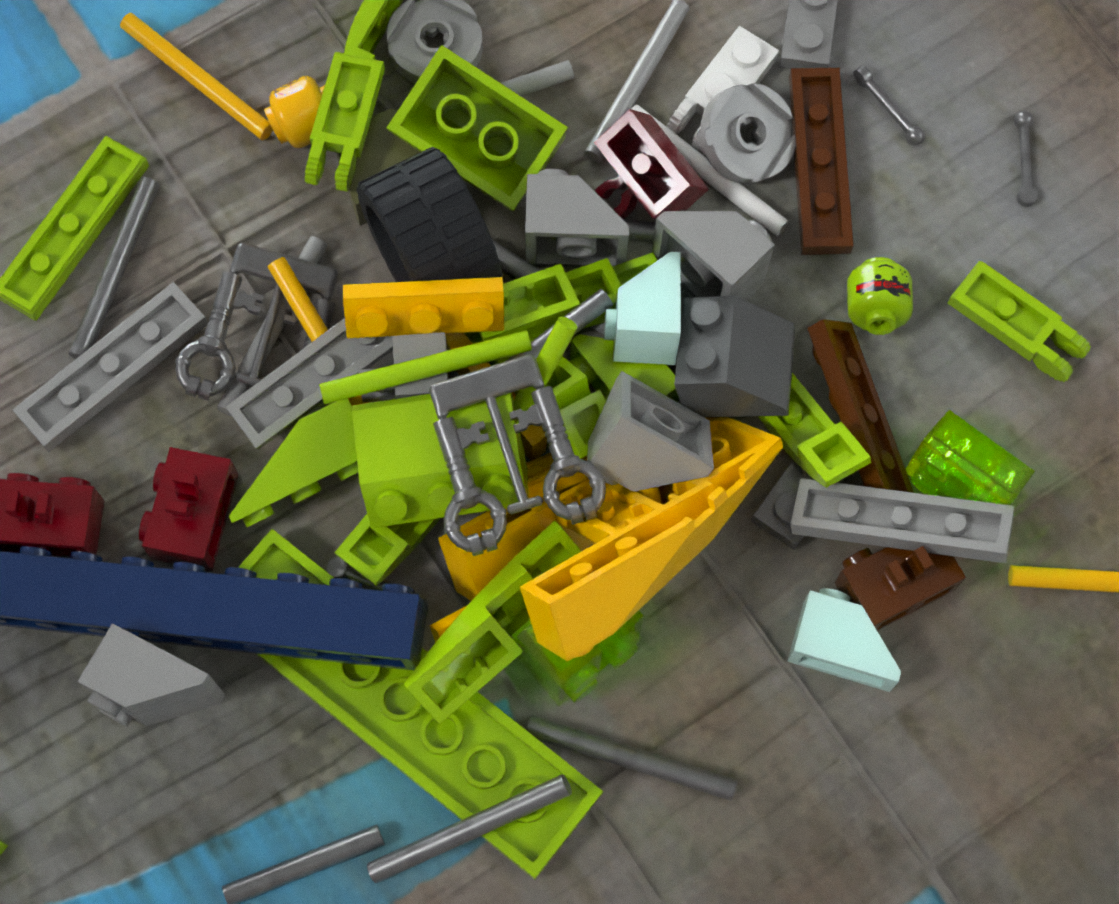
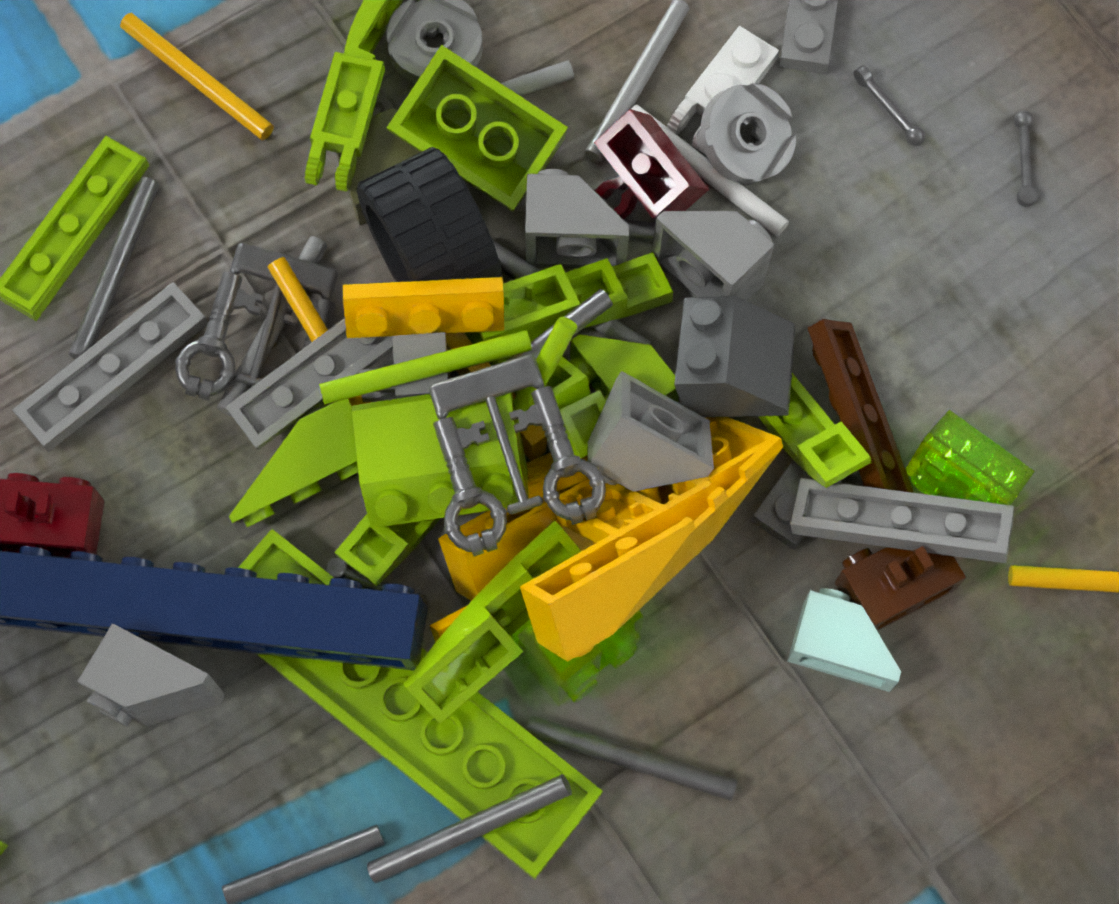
(188, 508): dark red brick -> none
(294, 110): yellow head -> none
(648, 315): light aqua slope -> none
(820, 161): reddish brown plate -> none
(879, 296): lime head -> none
(1018, 320): lime hinge -> none

